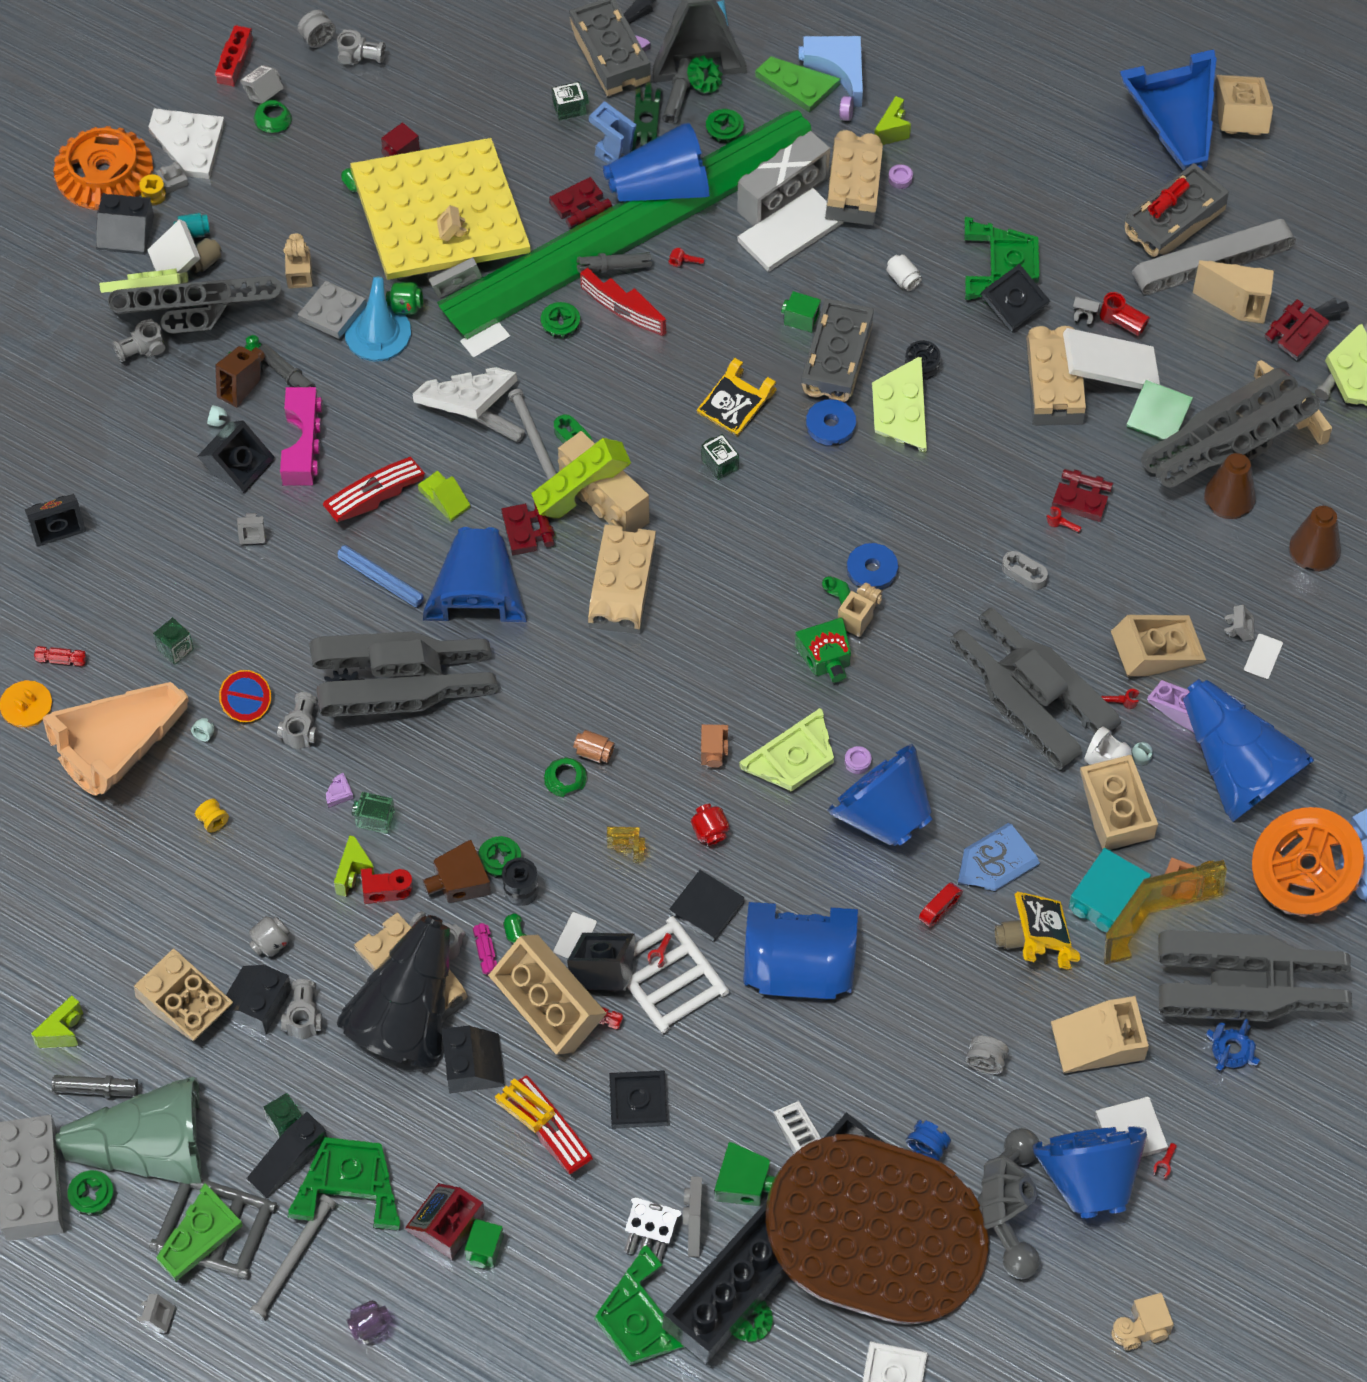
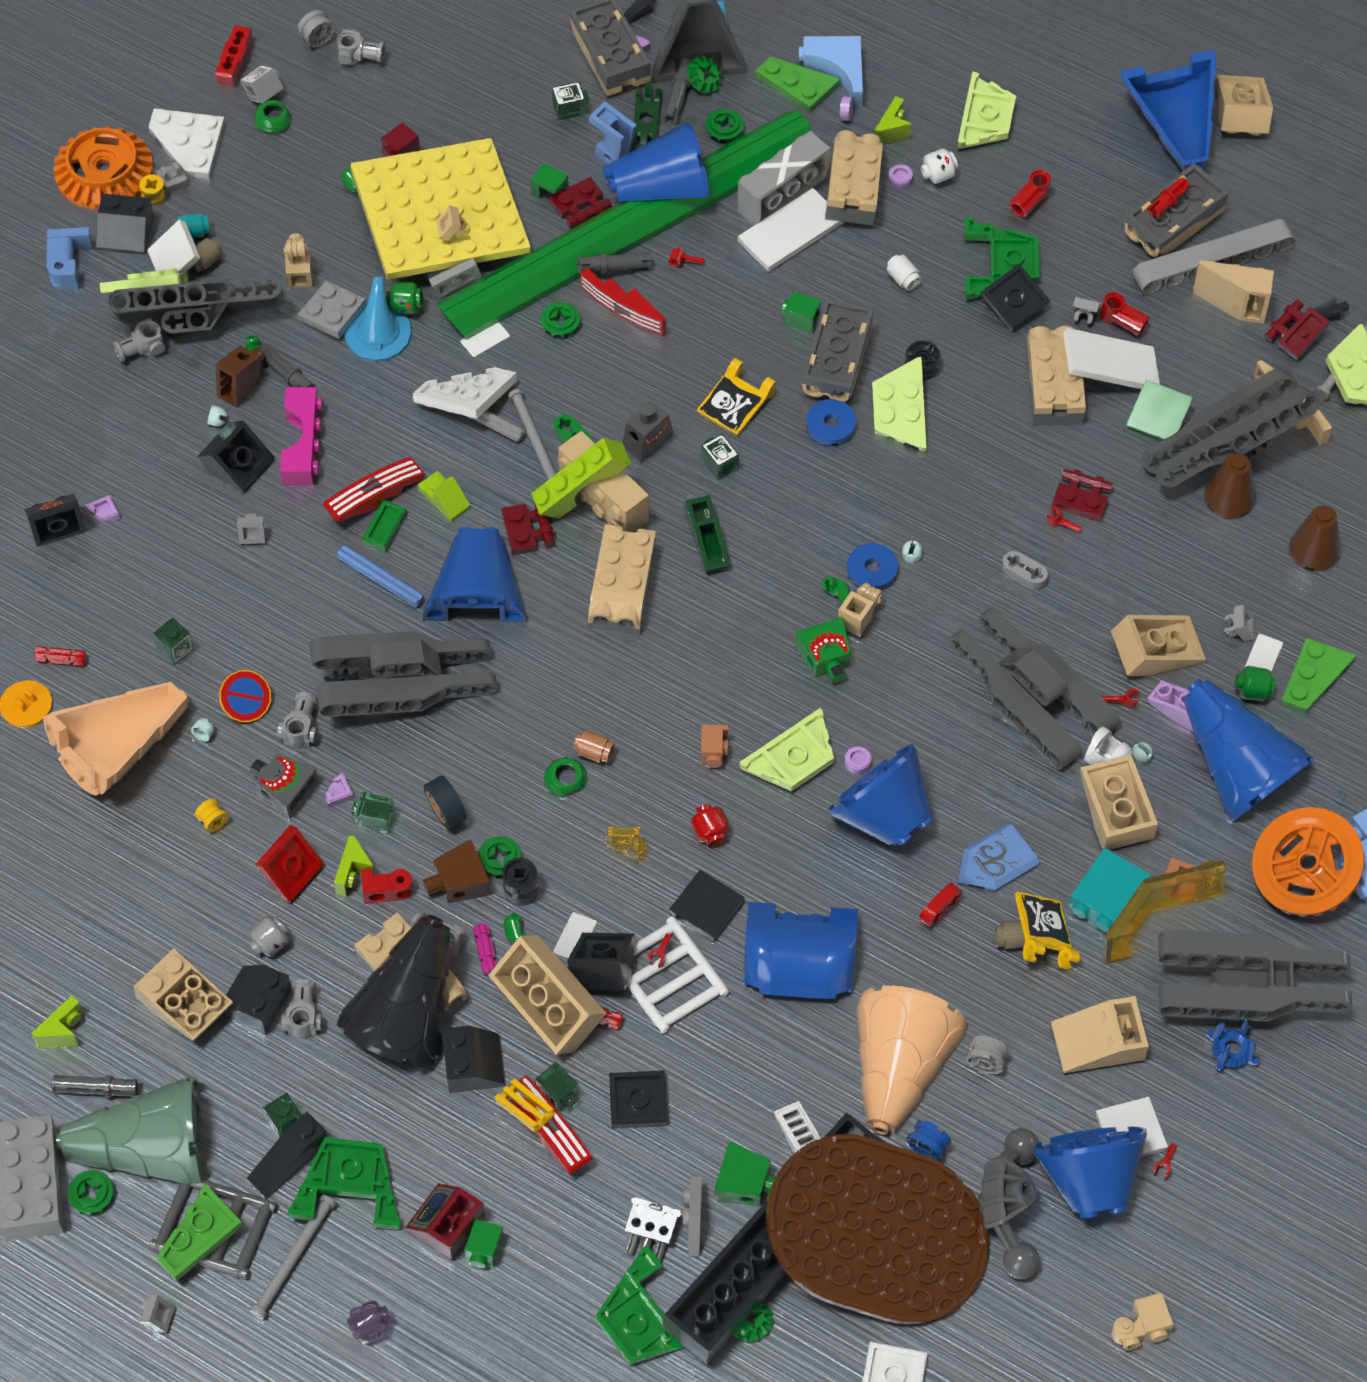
(60, 255): none -> medium blue piece
(103, 509): none -> lavender tile
(284, 782): none -> dark grey torso
(289, 863): none -> red tile
(384, 526): none -> green tile
(445, 802): none -> black wheel
(548, 179): none -> green panel
(558, 1087): none -> clear green brick
(646, 431): none -> dark grey torso
(706, 533): none -> dark green slope
(902, 1050): none -> light nougat cone
(917, 554): none -> light aqua hinge
(939, 166): none -> white head
(986, 113): none -> yellowish green wing
(1031, 194): none -> red piece
(1255, 683): none -> green head
(1313, 673): none -> bright green wing

